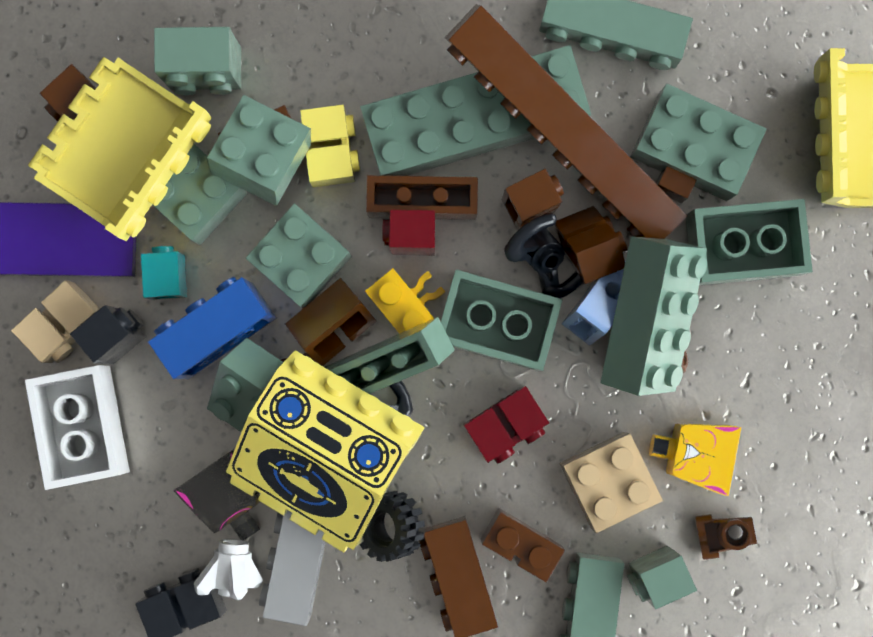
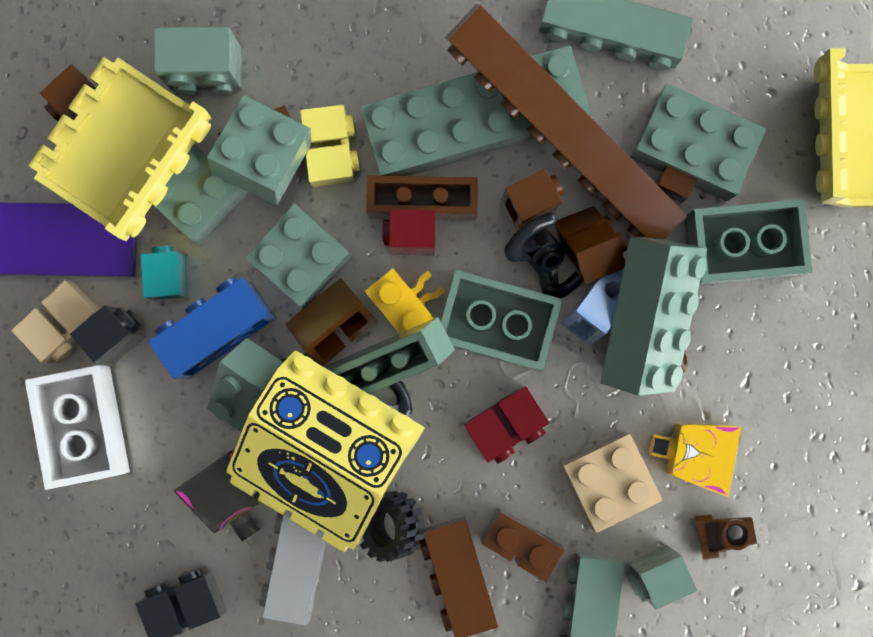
(229, 571): white rock -> none

